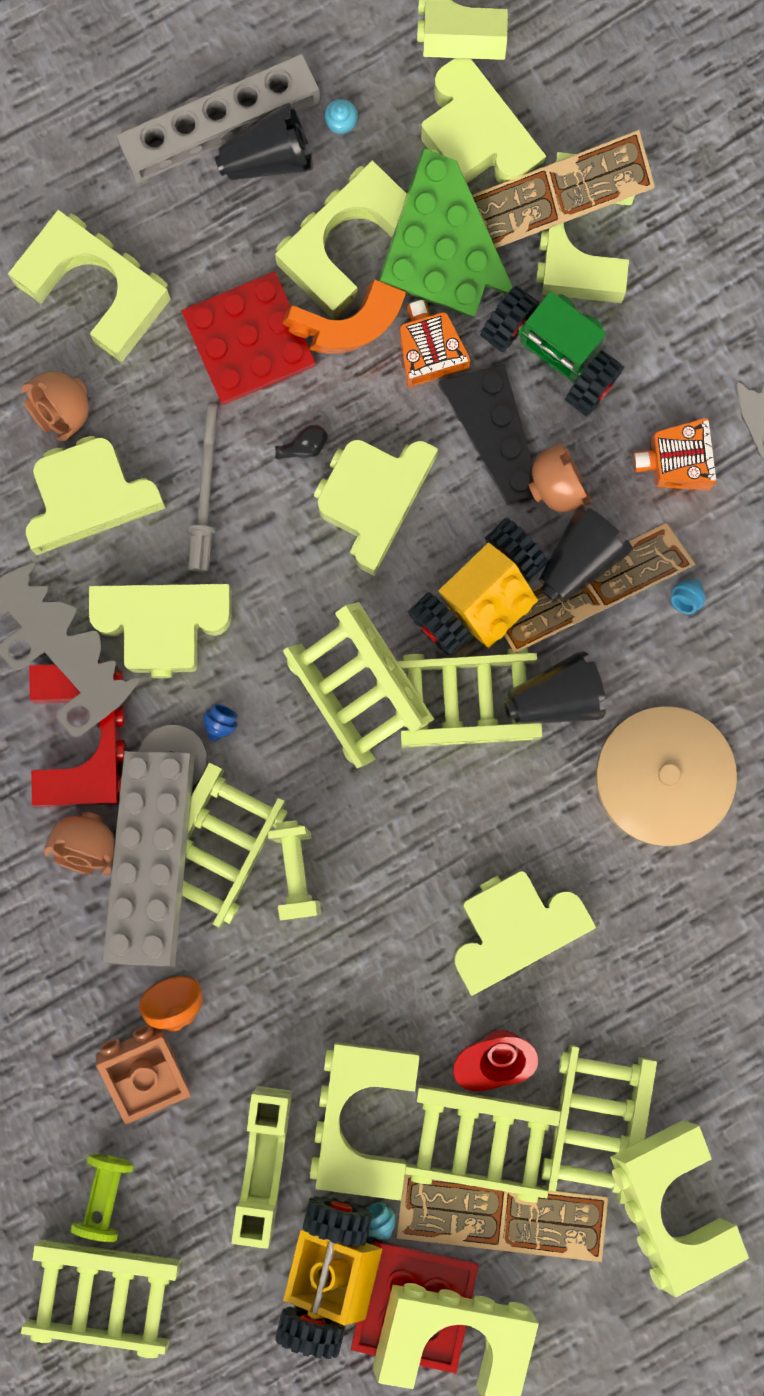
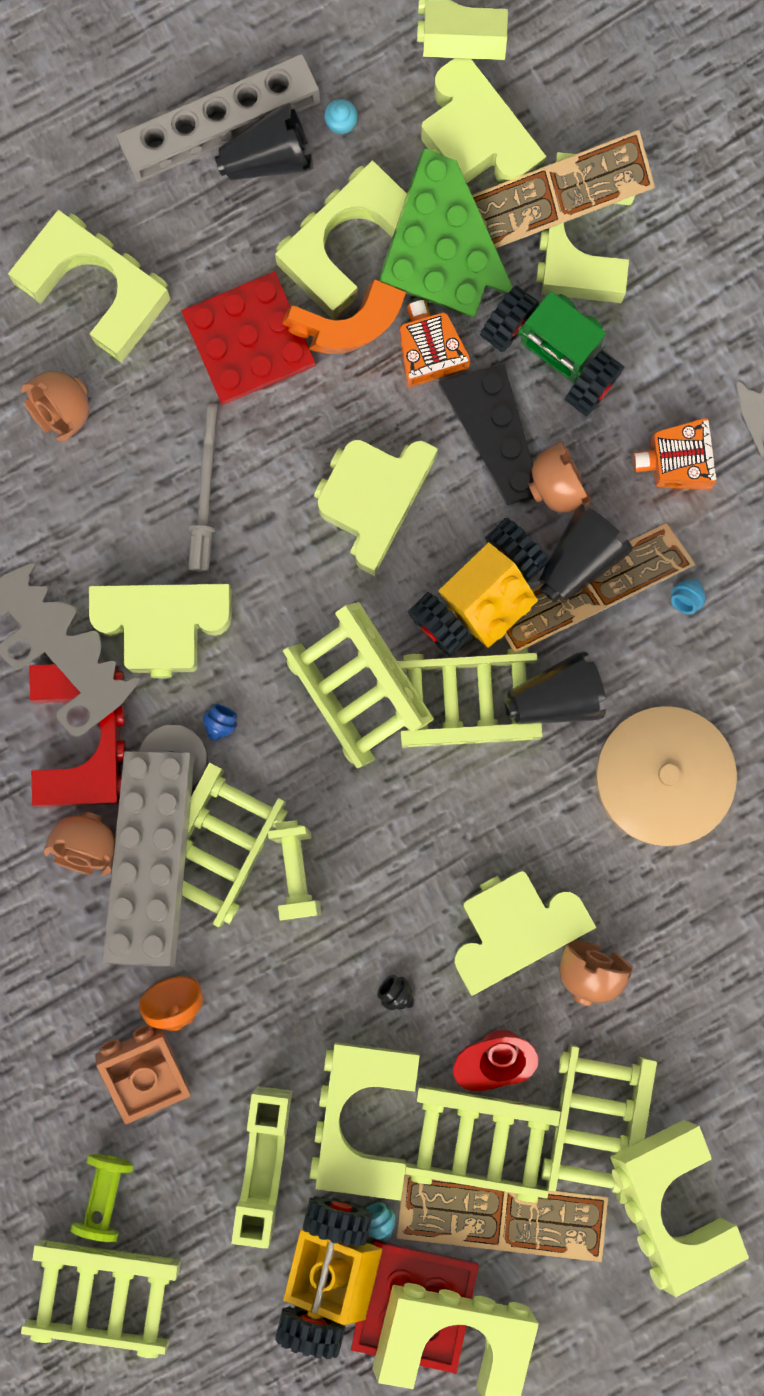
(86, 494): yellowish green brick -> none
(305, 444): black animal -> none
(395, 993): none -> black plate
(591, 974): none -> nougat cylinder

